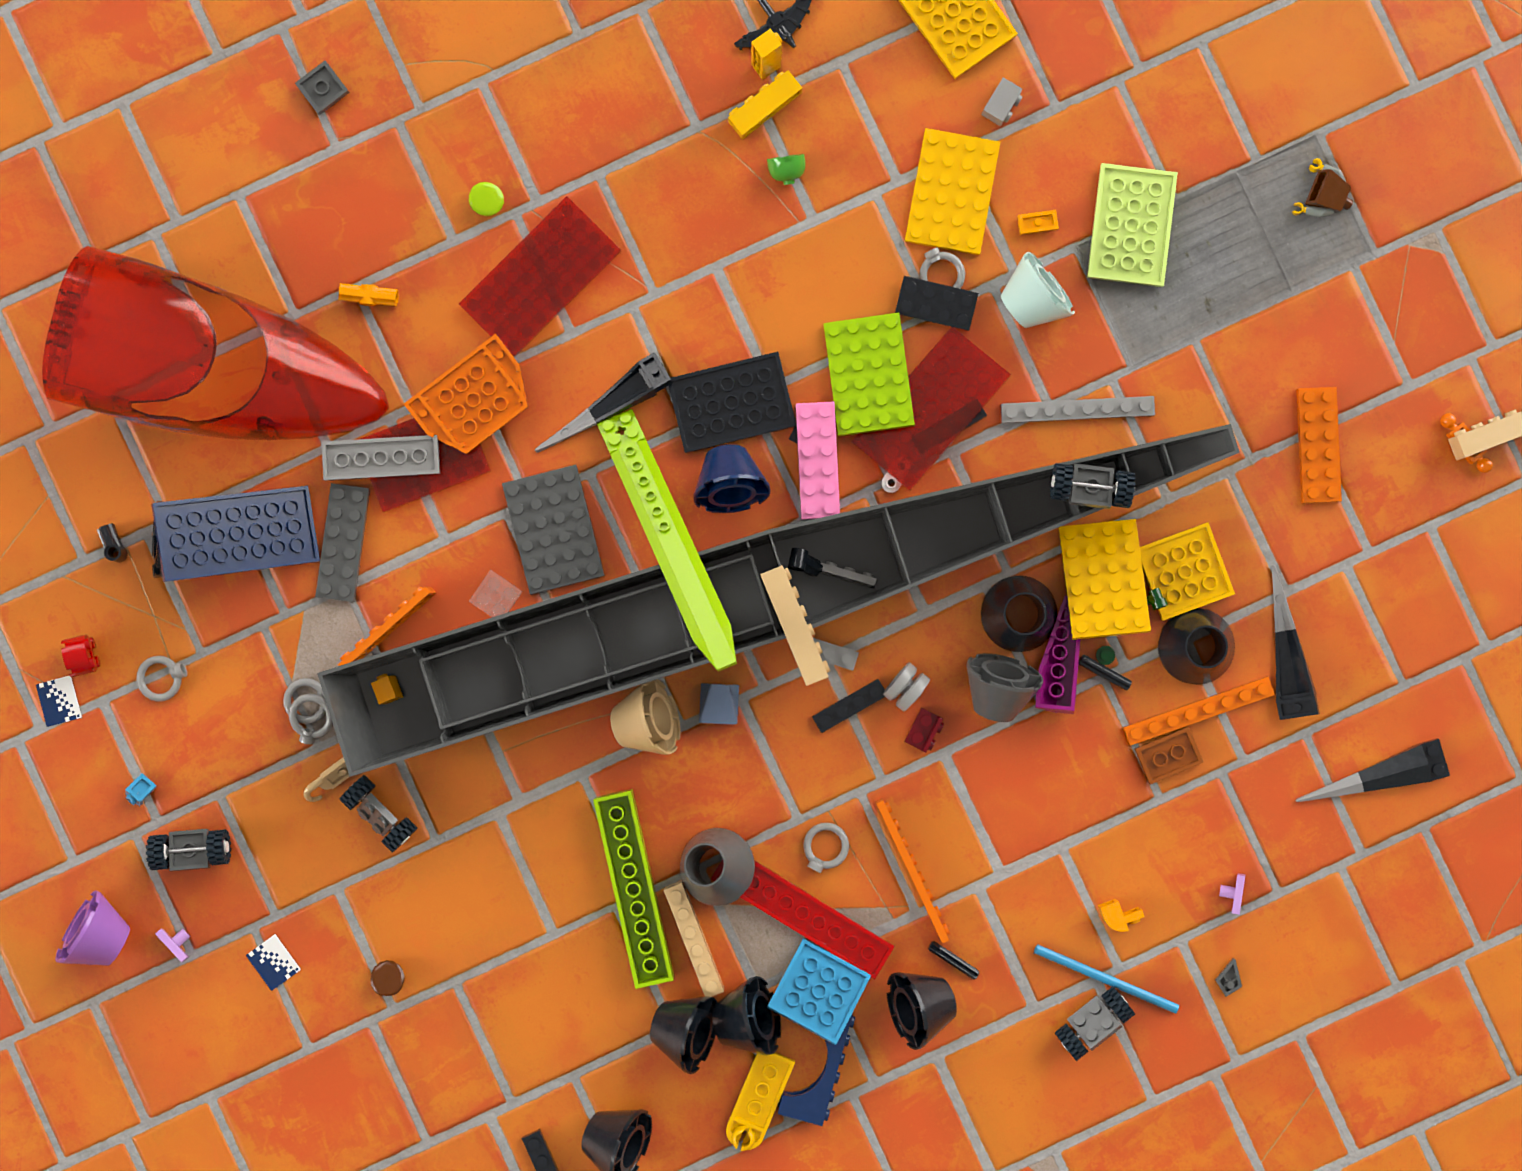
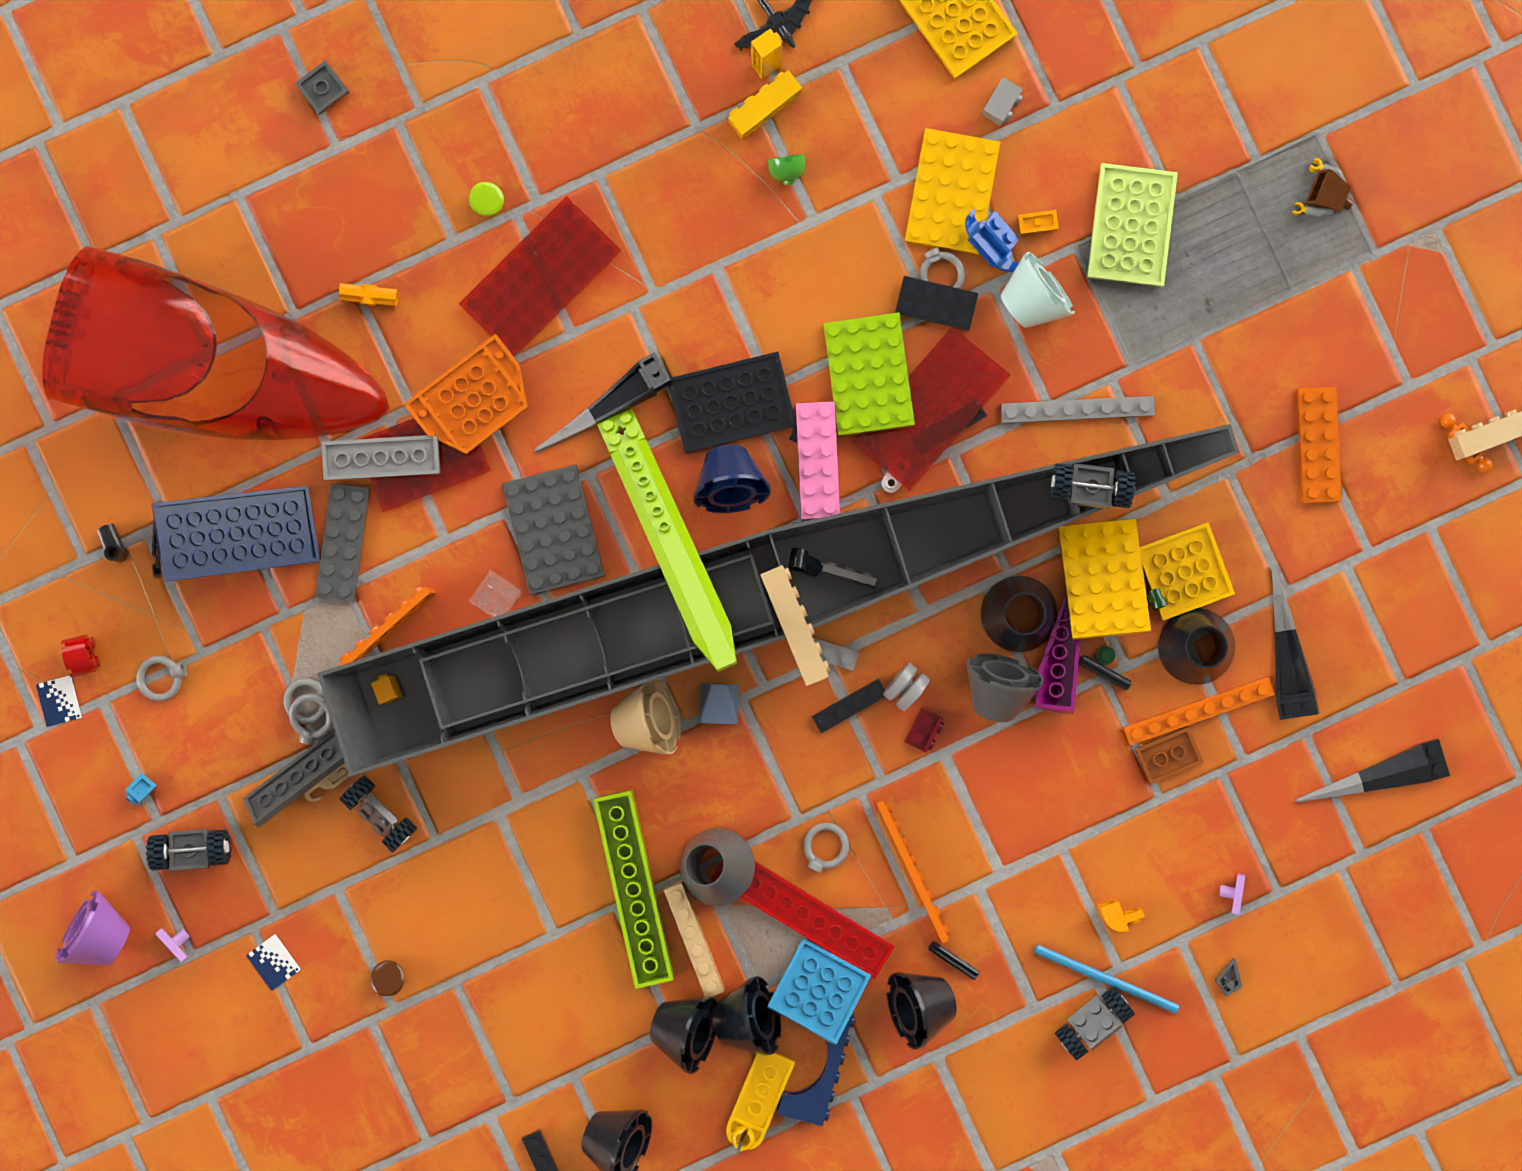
(294, 779): none -> dark grey plate
(992, 240): none -> blue plate

